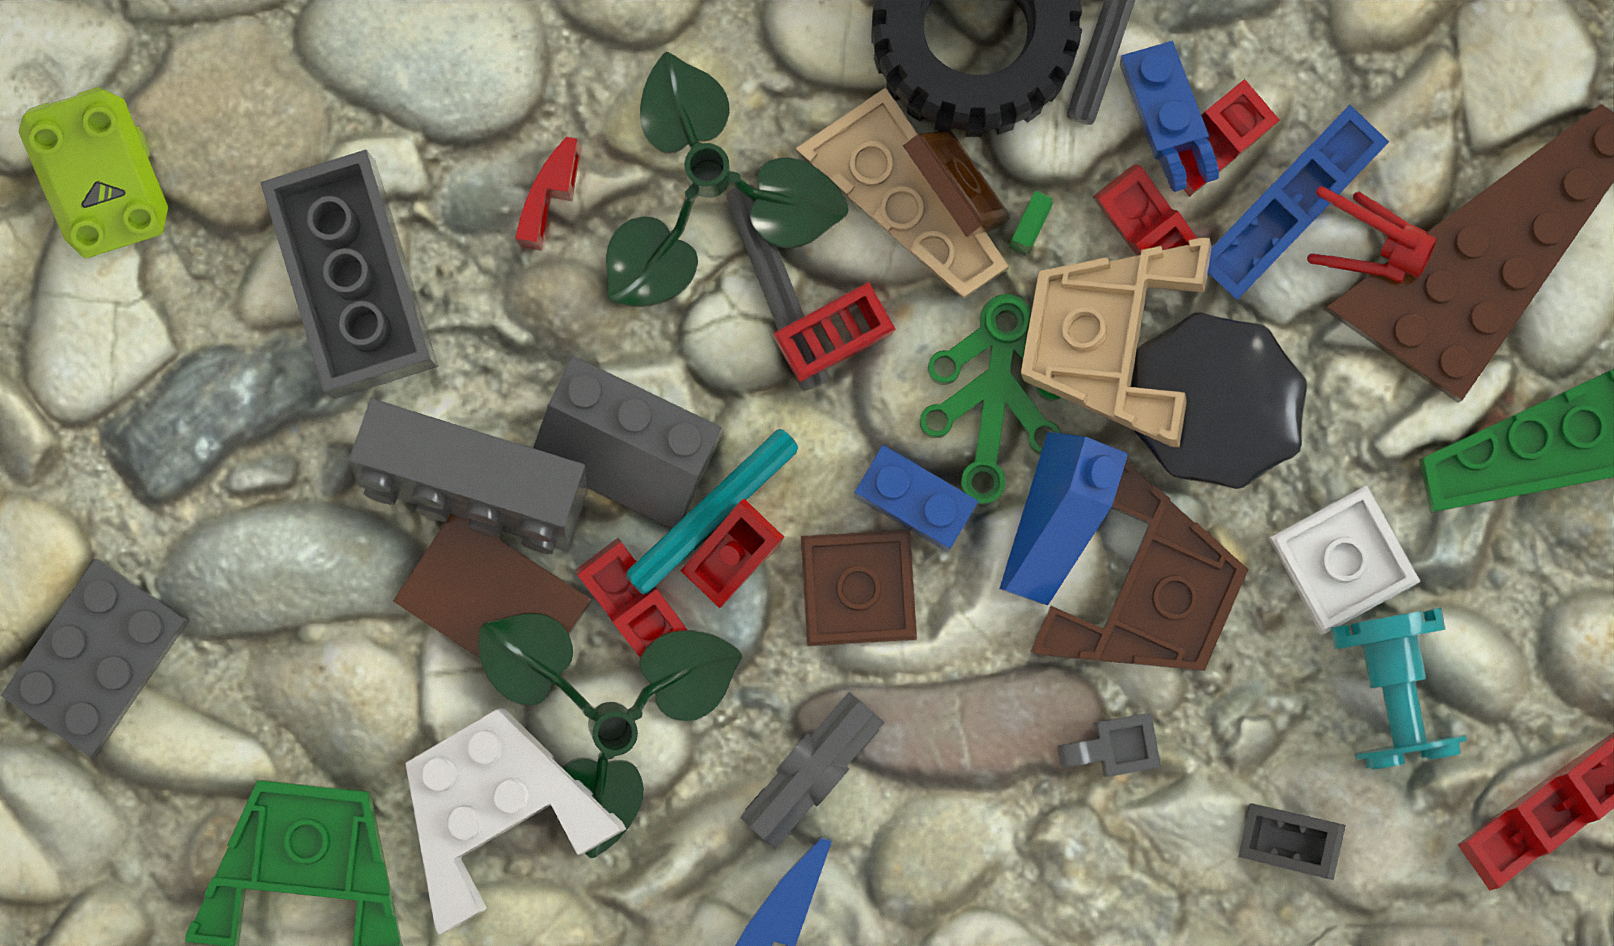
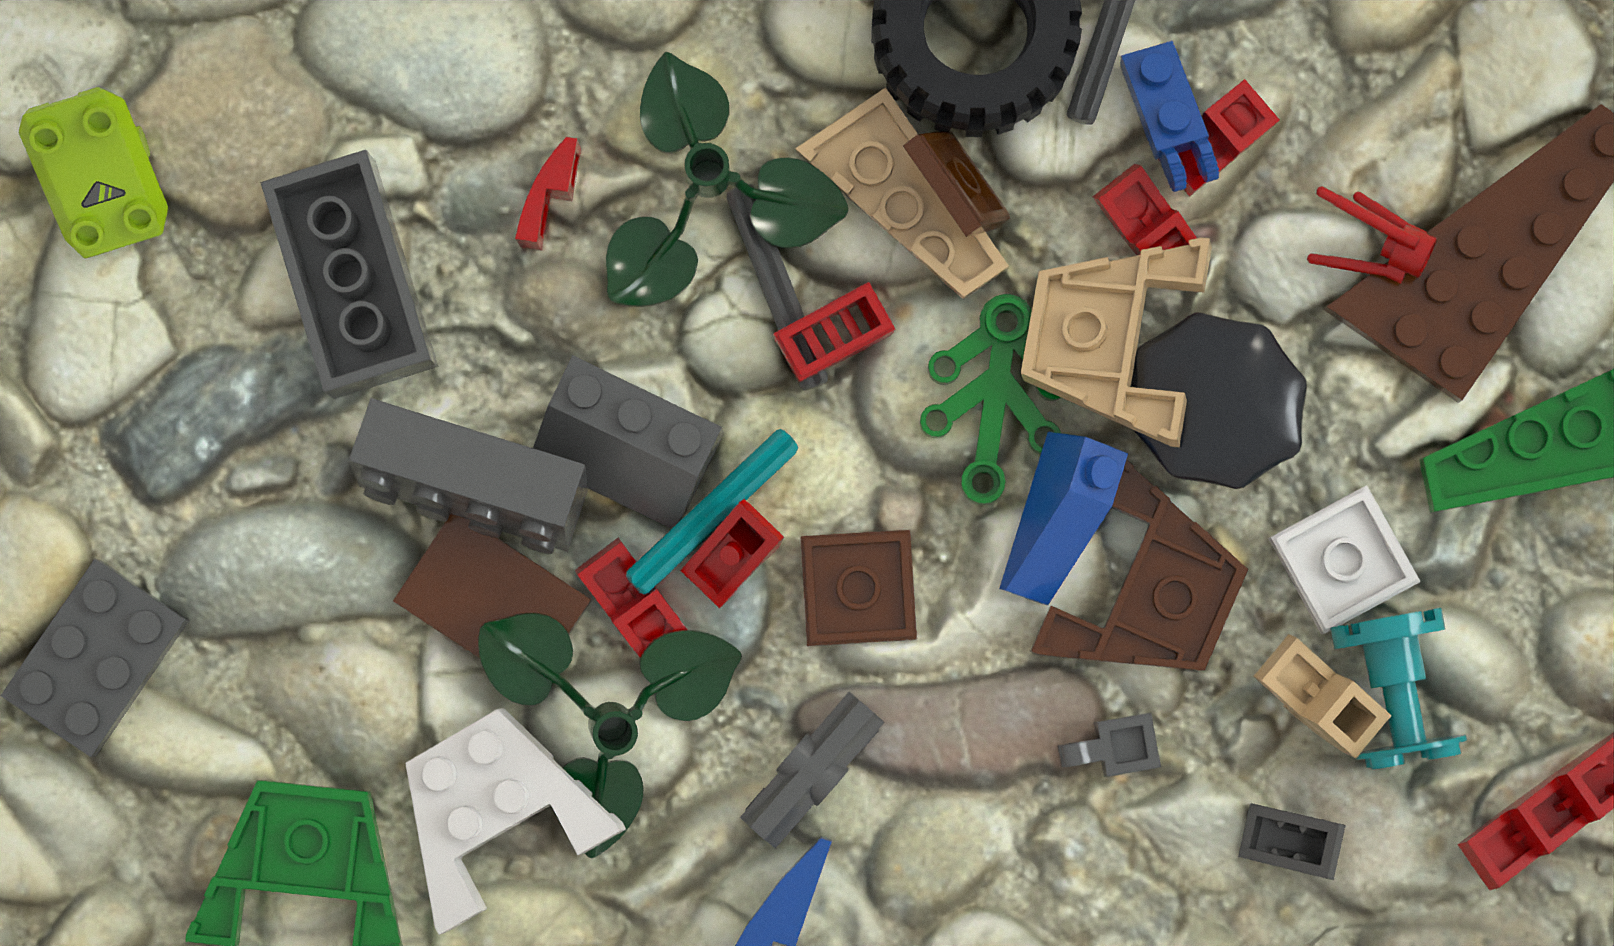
(915, 498): blue brick -> none
(1031, 223): green tile -> none
(1293, 202): blue slope -> none
(1321, 698): none -> tan brick

